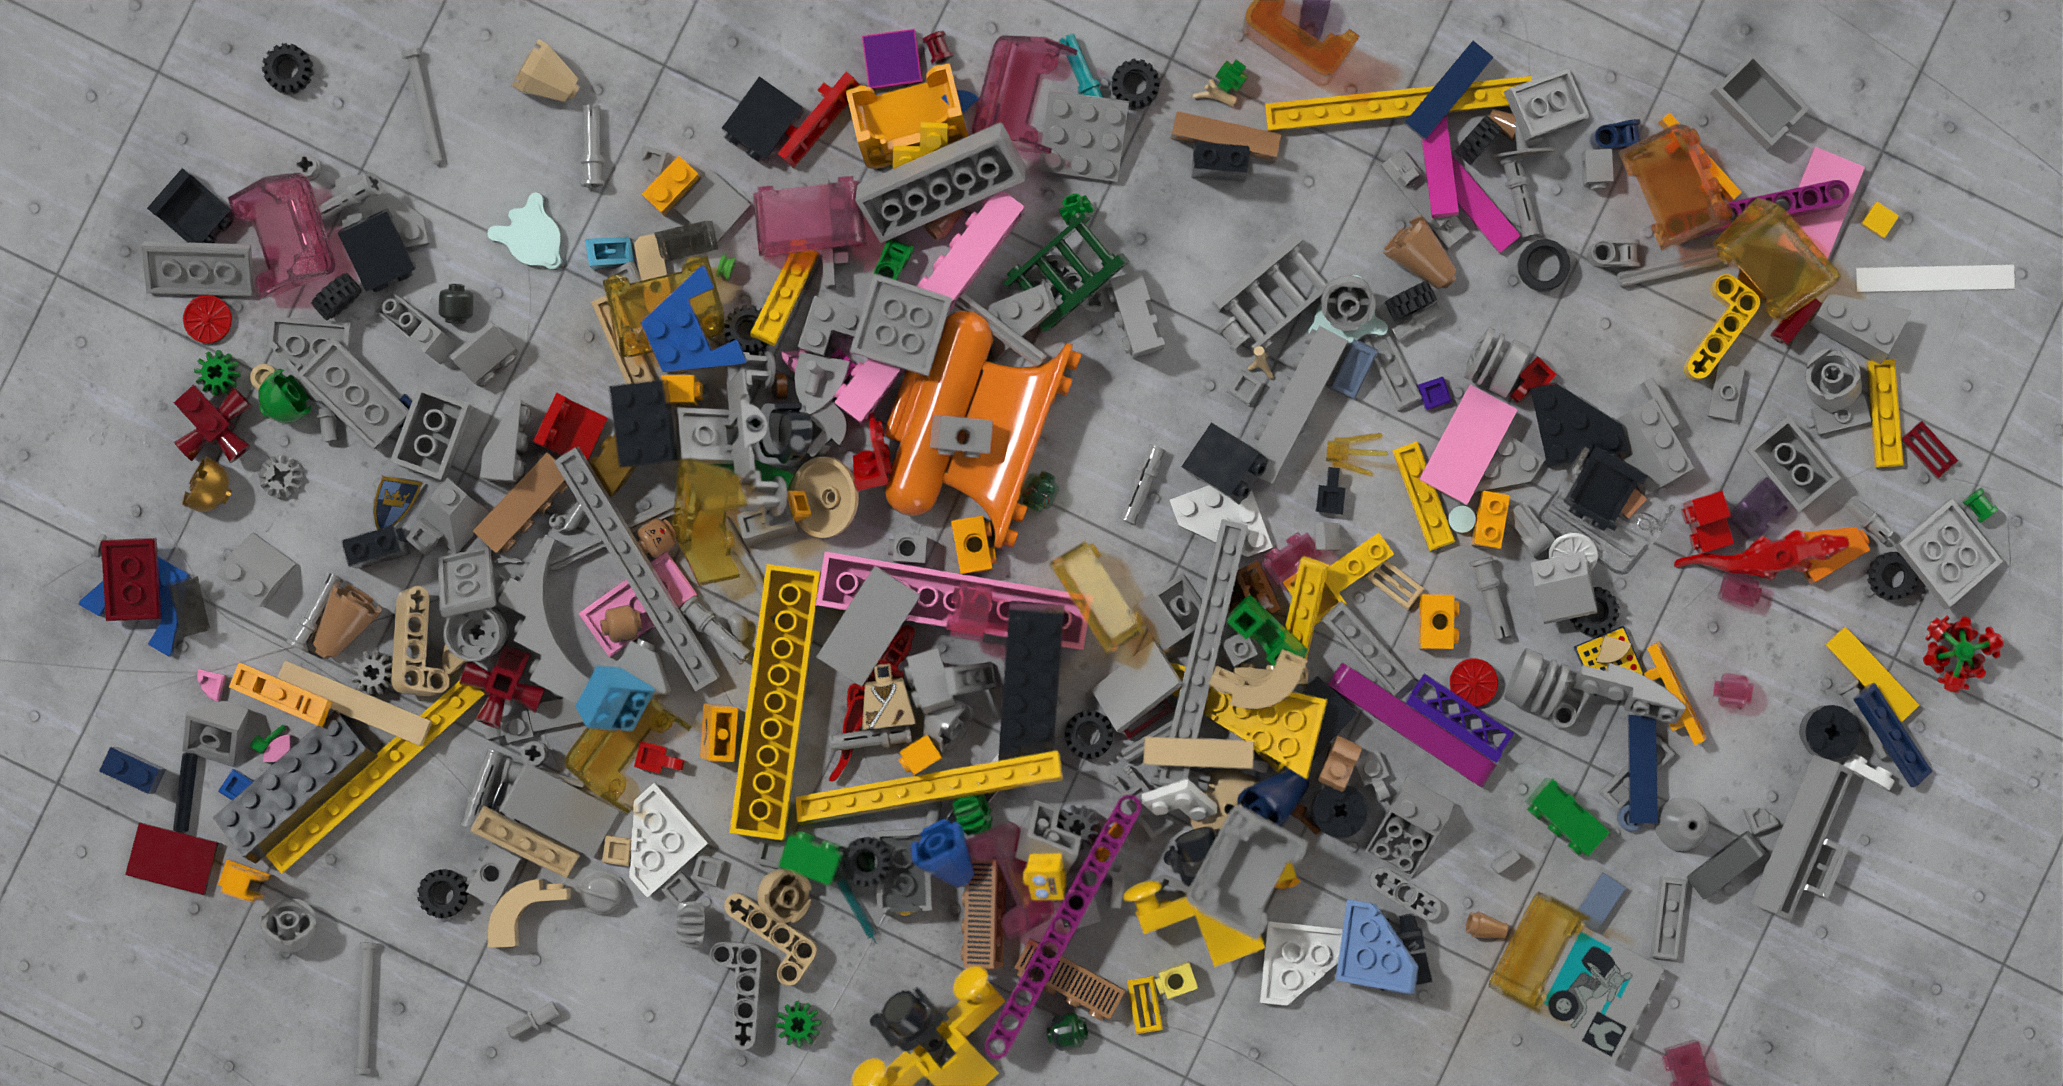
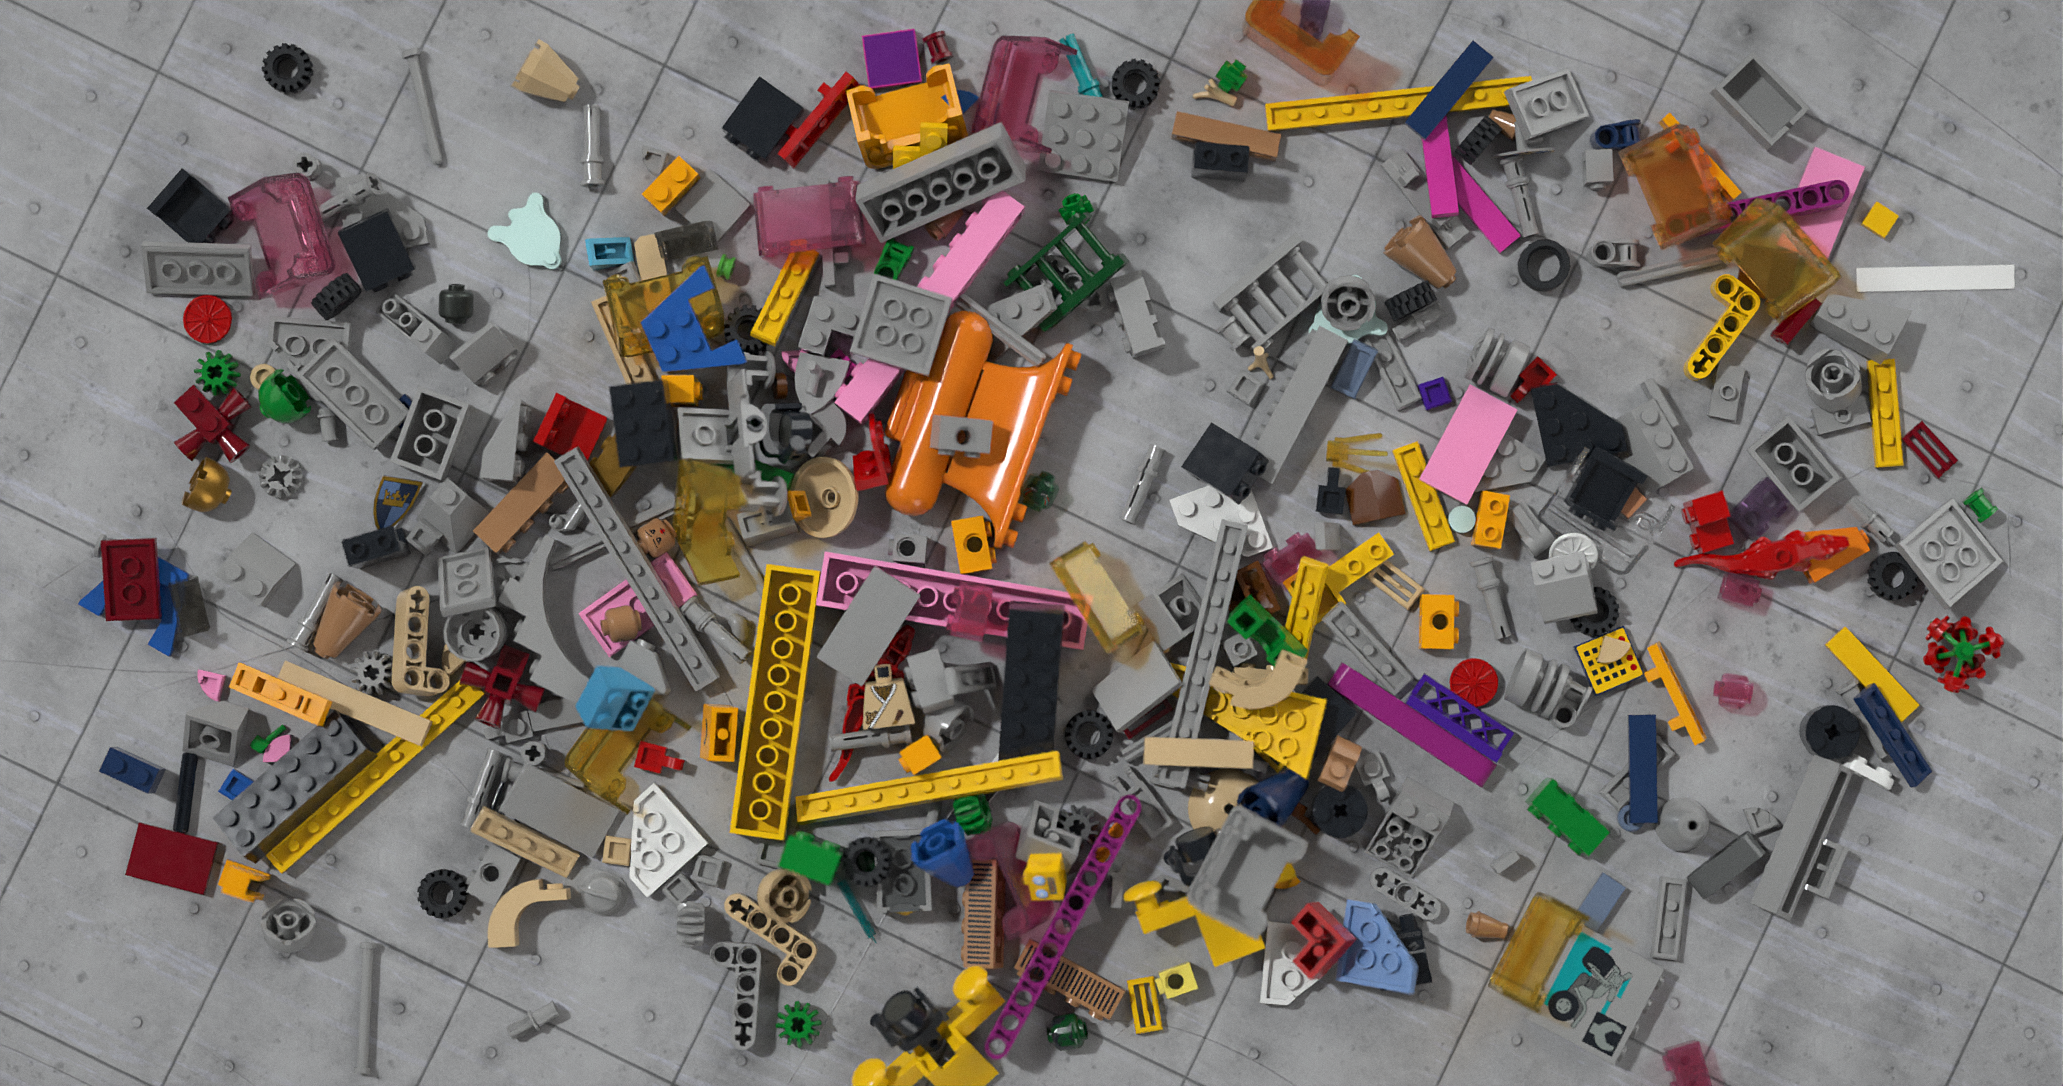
(1182, 796): white plate -> none
(1326, 939): none -> red brick
(1374, 497): none -> reddish brown slope
(1638, 692): light grey slope -> none

